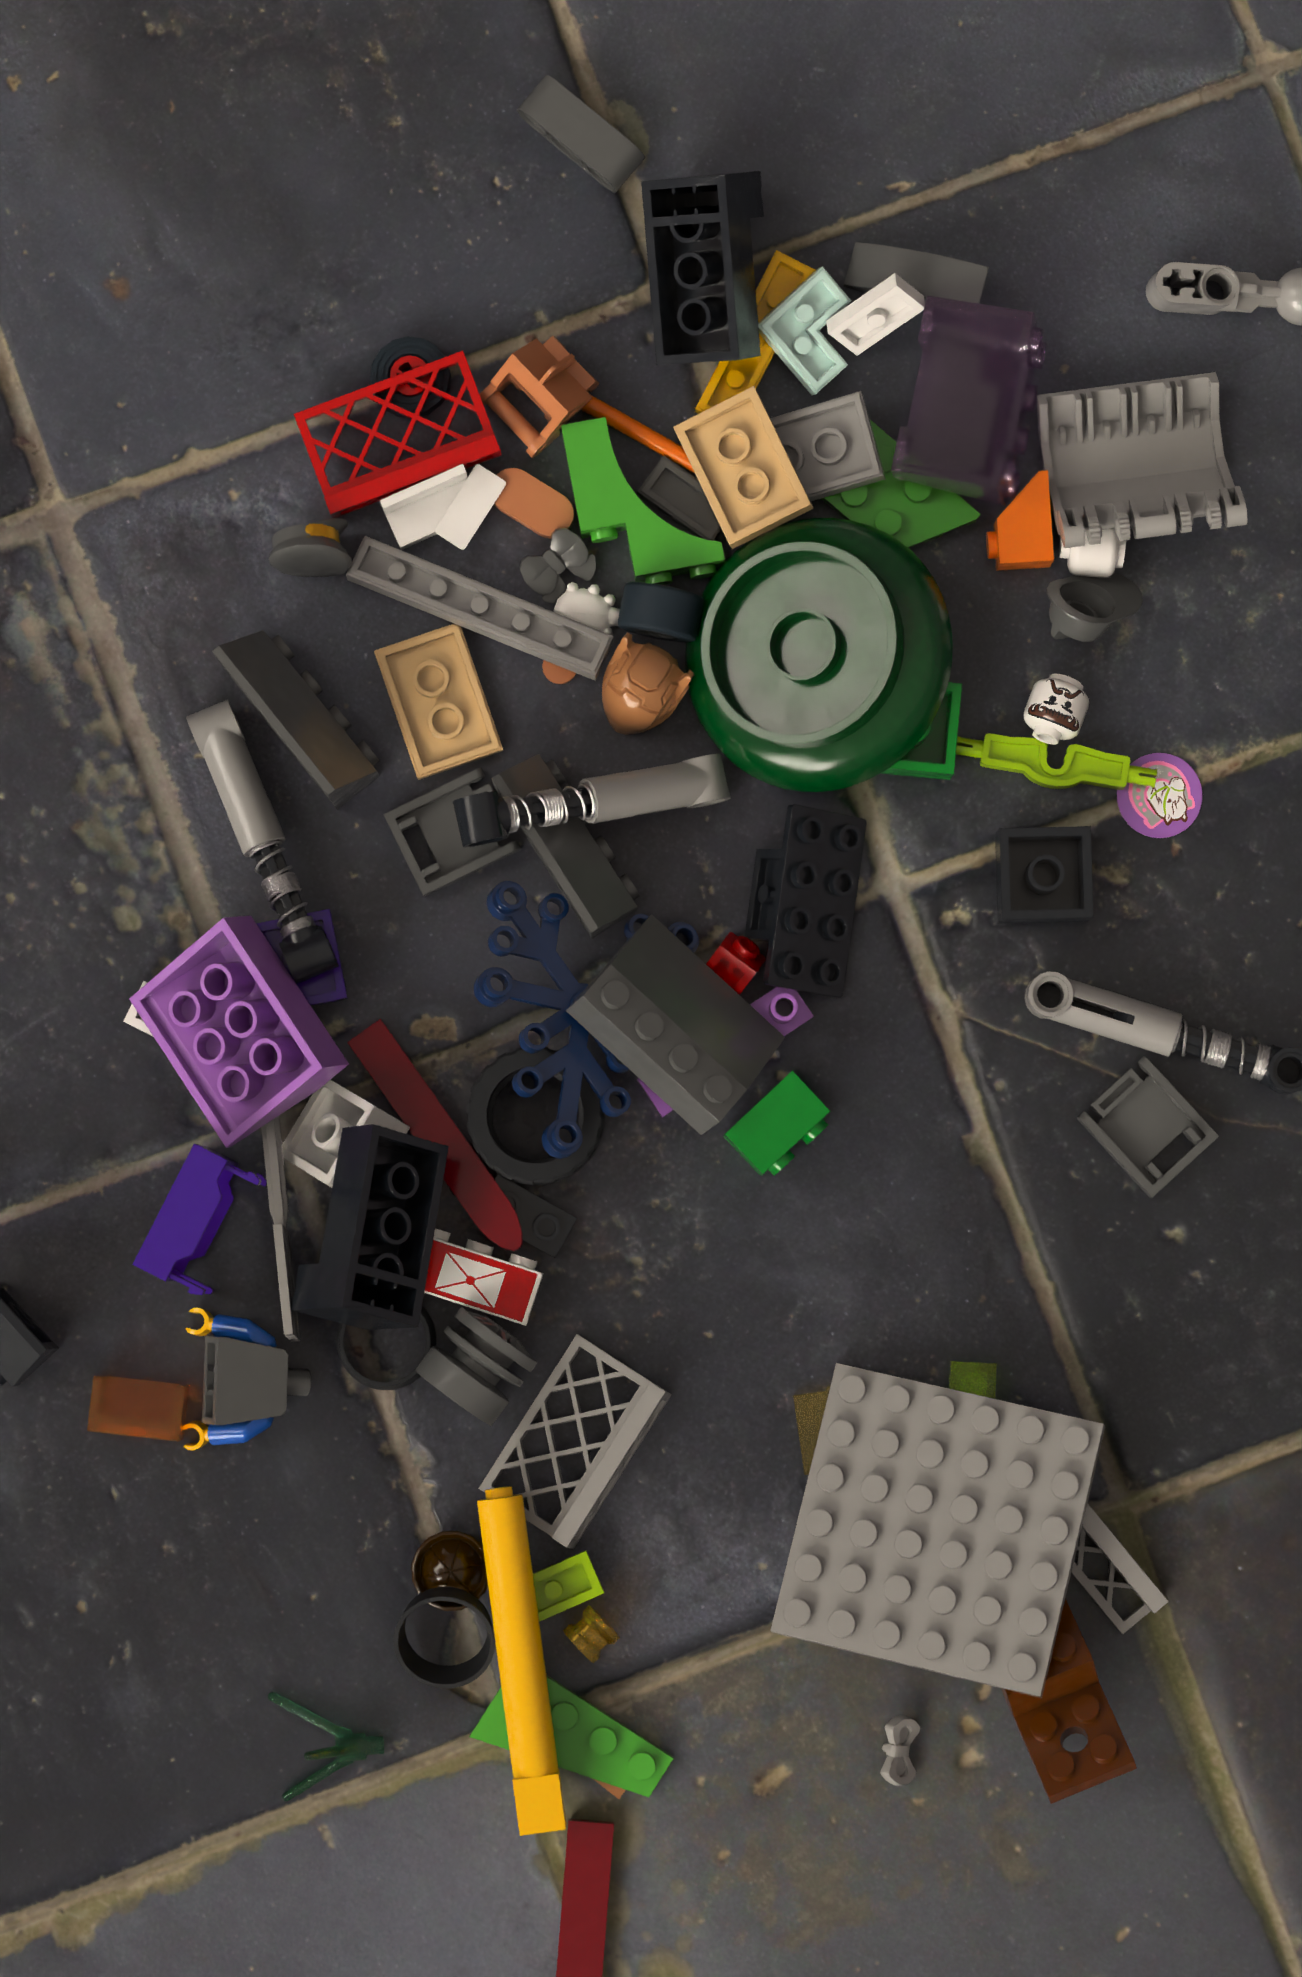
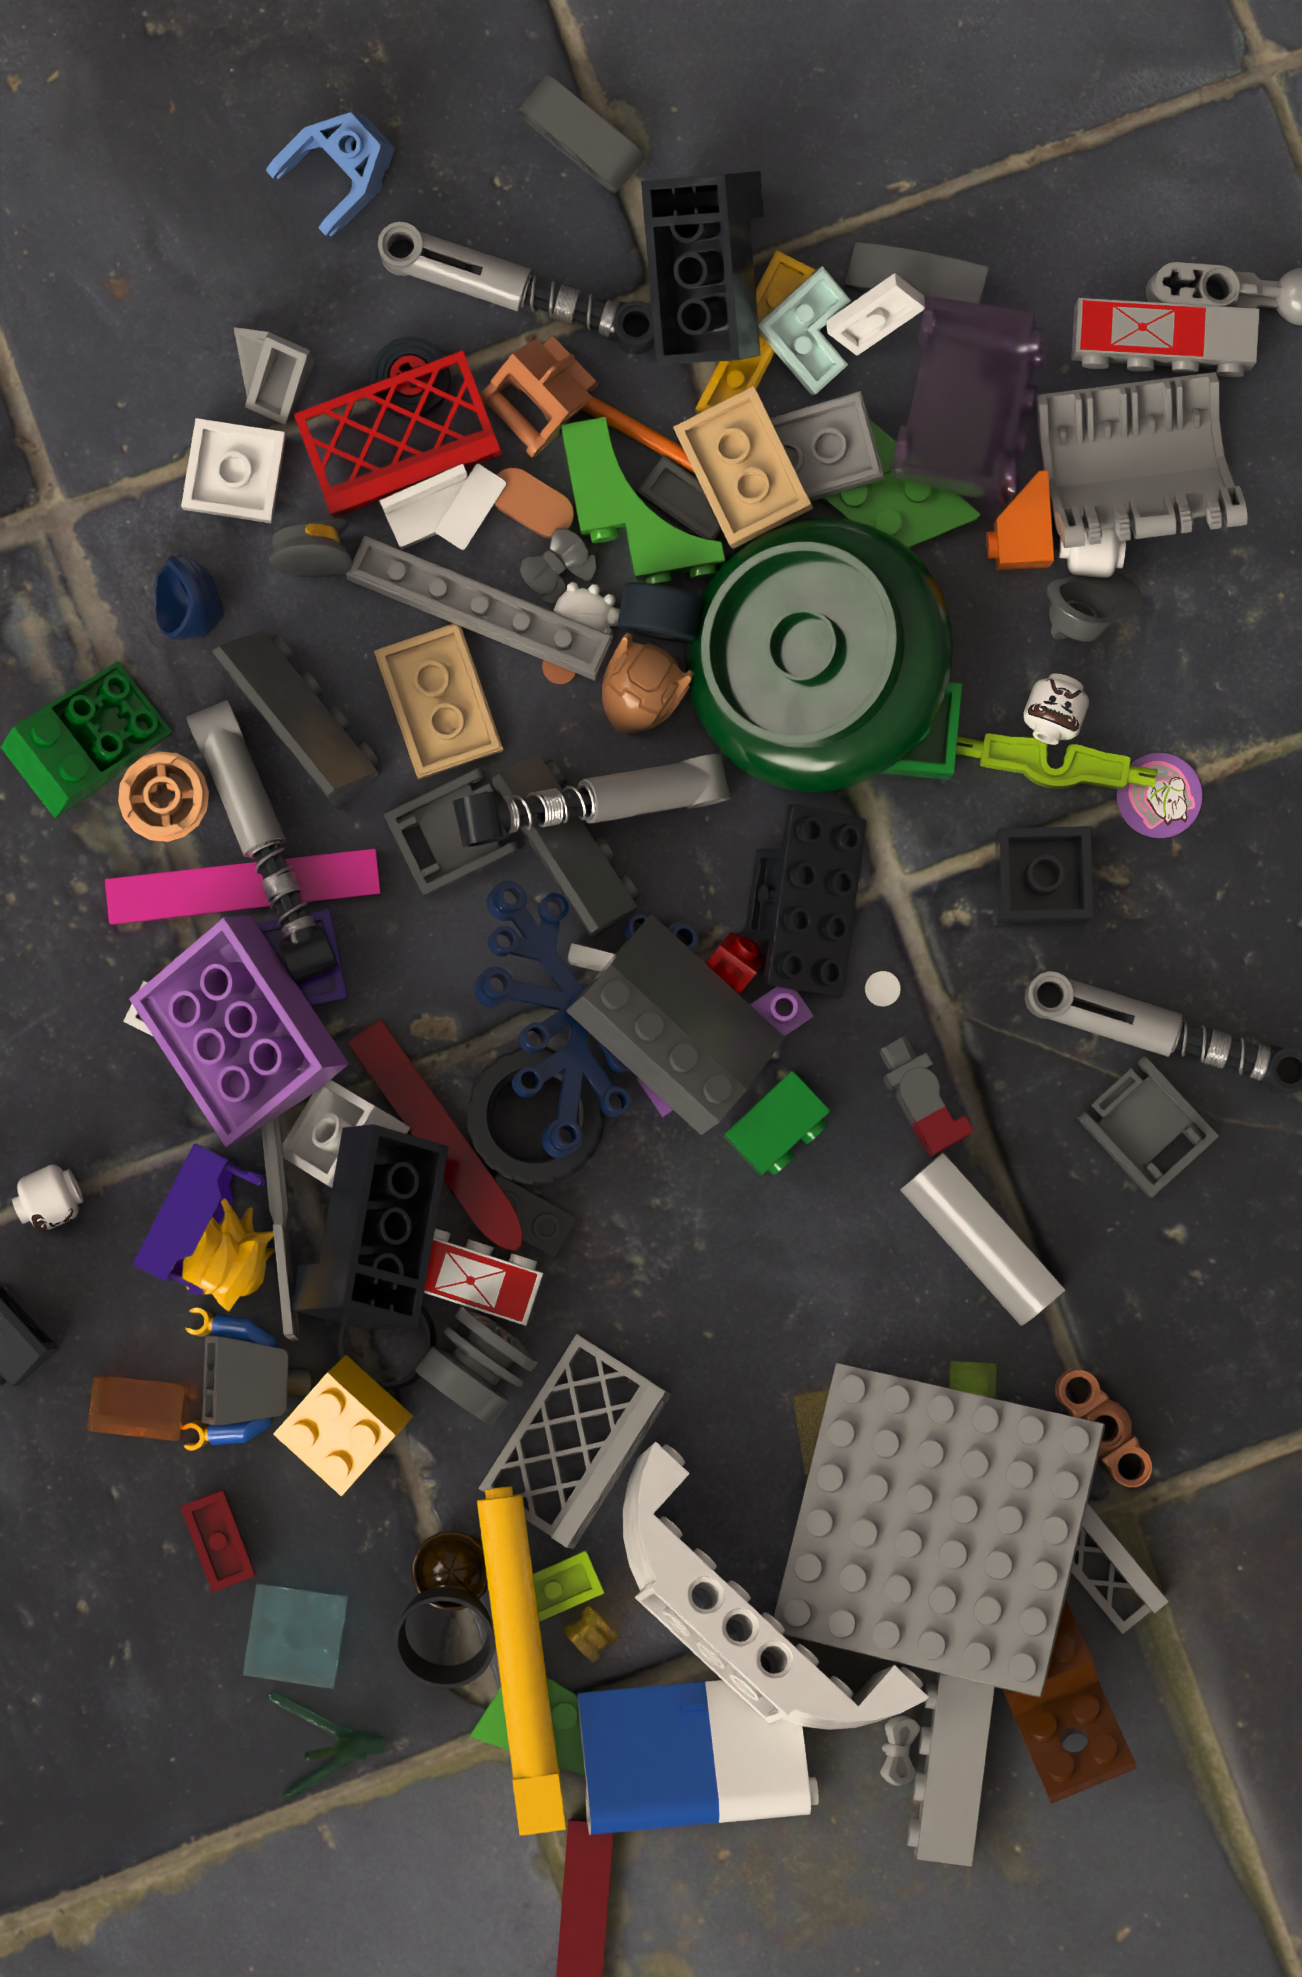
(48, 1197): none -> white head
(84, 739): none -> green slope
(163, 796): none -> light nougat cone
(186, 599): none -> dark blue hair
(218, 1540): none -> dark red plate
(229, 1258): none -> yellow hair
(233, 470): none -> white plate
(237, 887): none -> dark pink tile
(272, 372): none -> light grey slope
(295, 1635): none -> clear light blue plate
(343, 1425): none -> yellow brick
(363, 165): none -> medium blue piece
(510, 285): none -> piece
(588, 957): none -> white tile
(670, 1573): none -> white slope
(687, 1759): none -> blue door
(882, 988): none -> white piece
(920, 1097): none -> dark grey hips
(953, 1770): none -> light grey brick
(982, 1239): none -> light grey brick
(1122, 1440): none -> nougat piece
(1165, 336): none -> light grey brick

